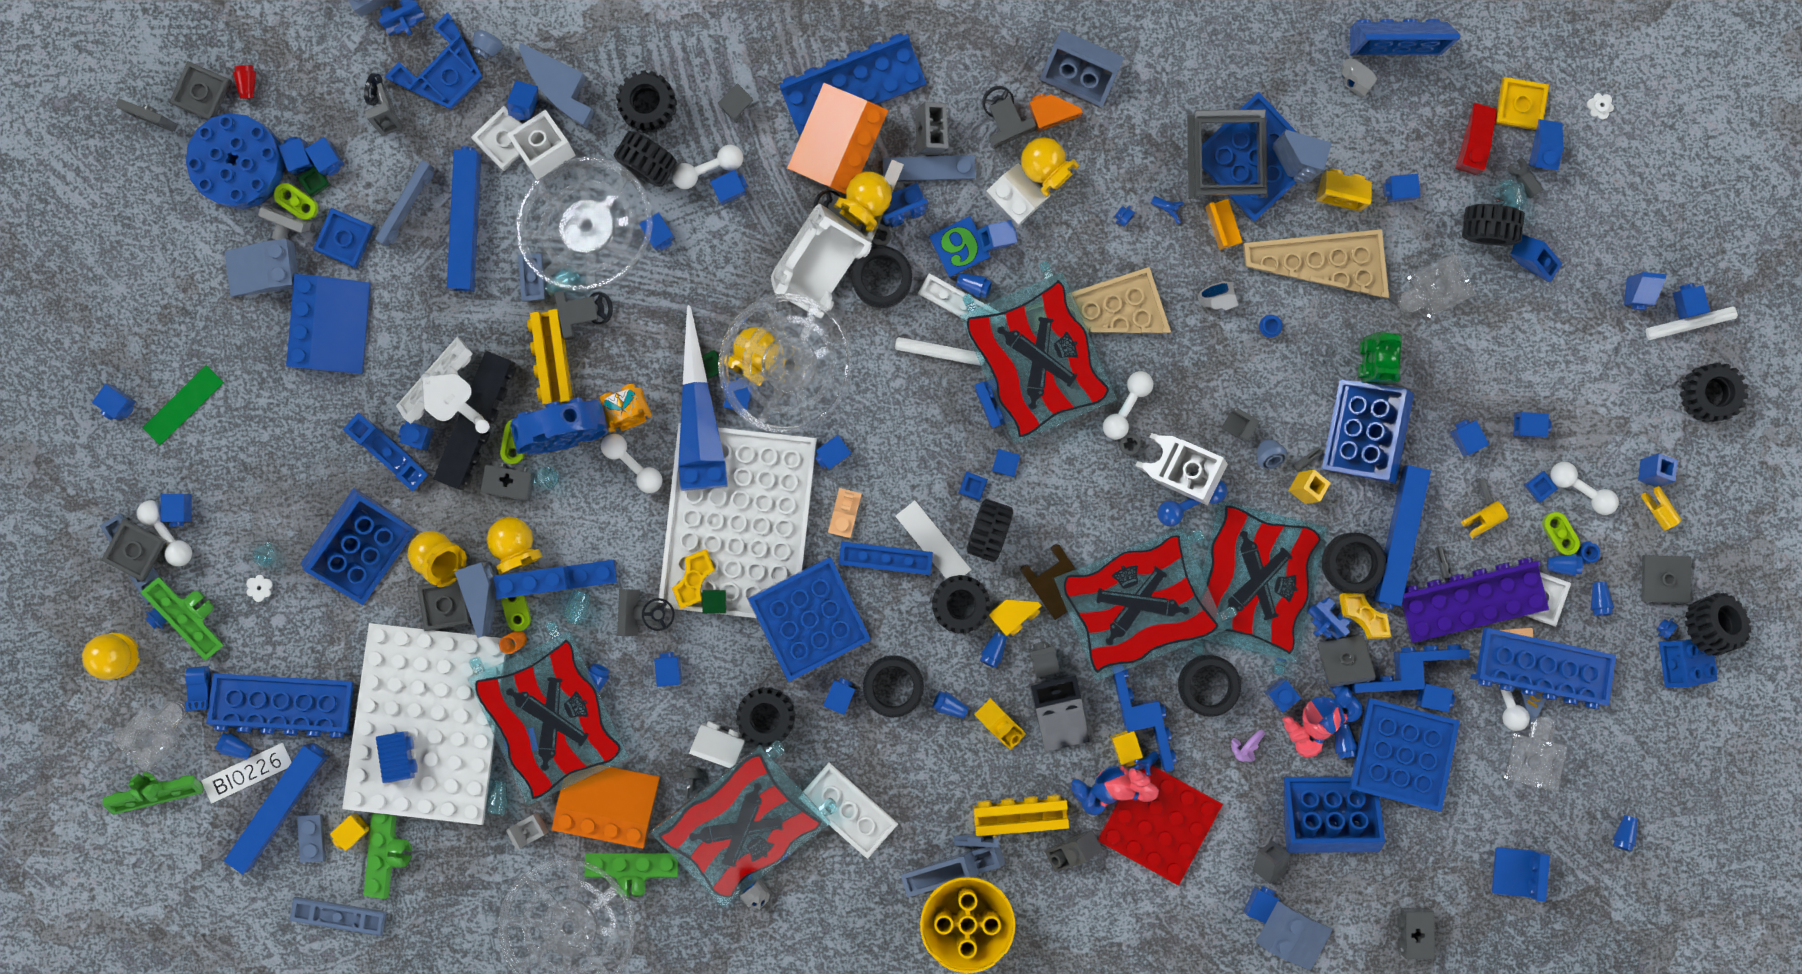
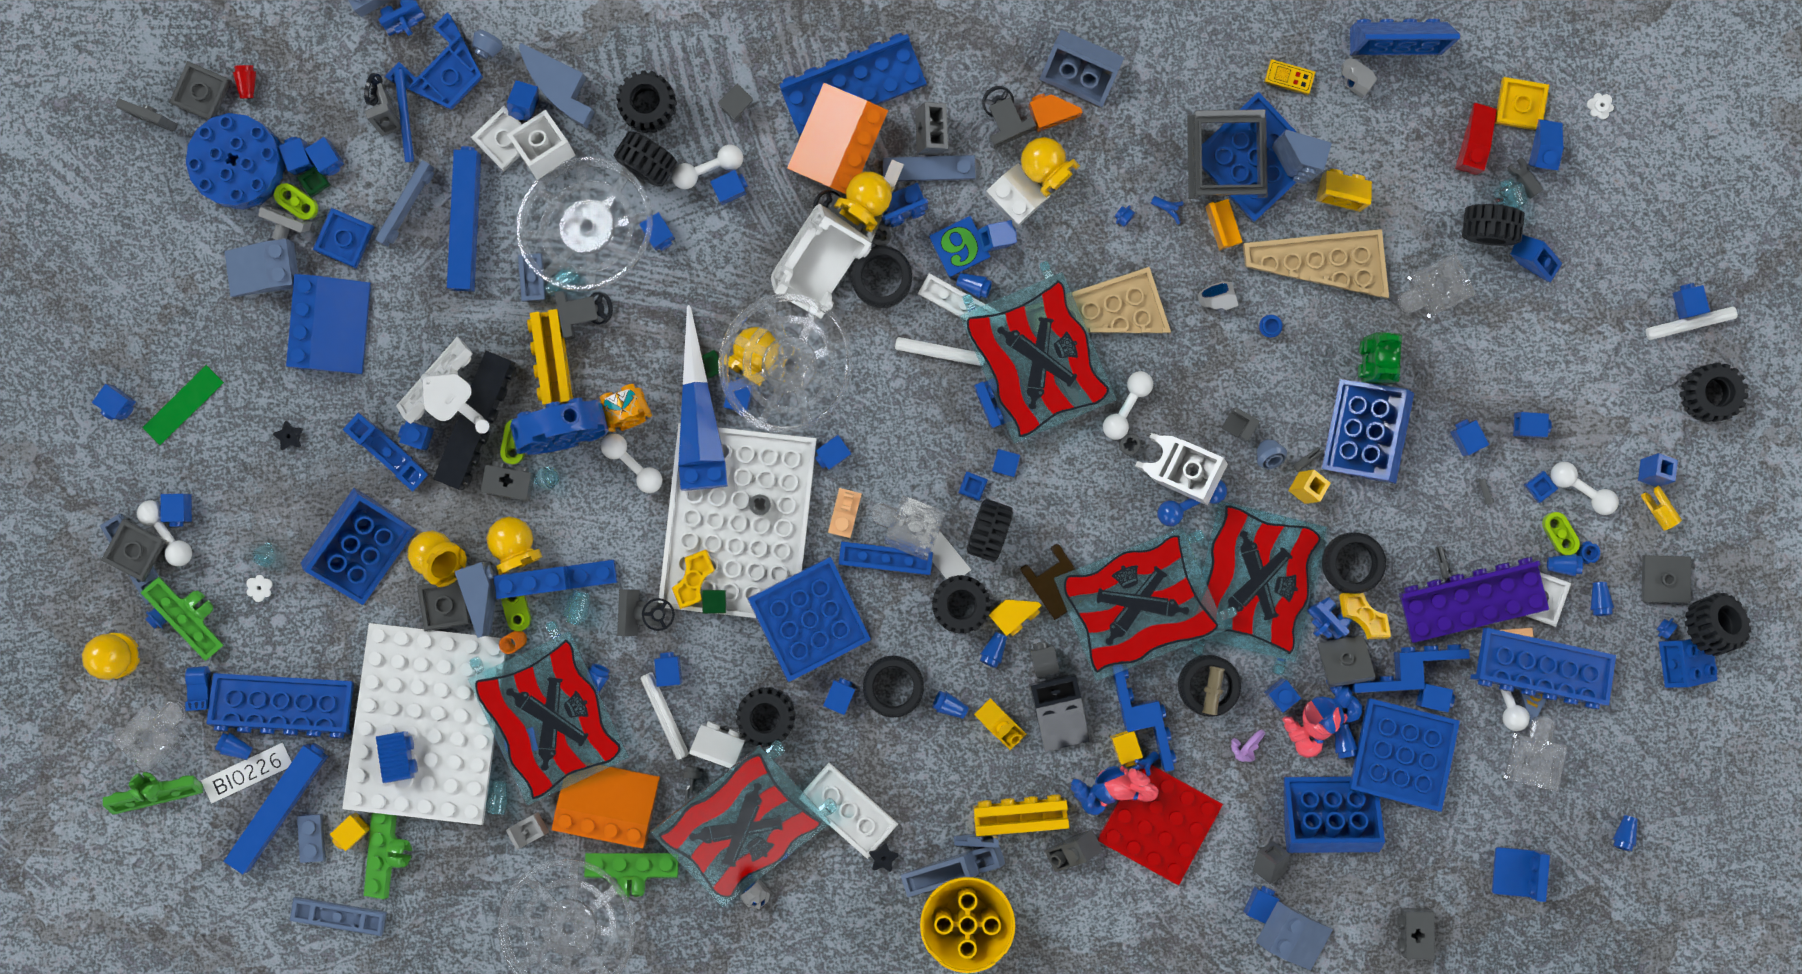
(293, 440): none -> black plate
(404, 115): none -> blue bar
(664, 716): none -> white axle
(752, 504): none -> dark grey bush
(879, 853): none -> black plate
(910, 526): none -> clear brick
(1213, 690): none -> dark tan pin
(1289, 77): none -> yellow tile
(1401, 188): blue brick -> none
(1402, 535): blue brick -> none
(1488, 516): yellow hinge -> none
(1643, 290): slope -> none

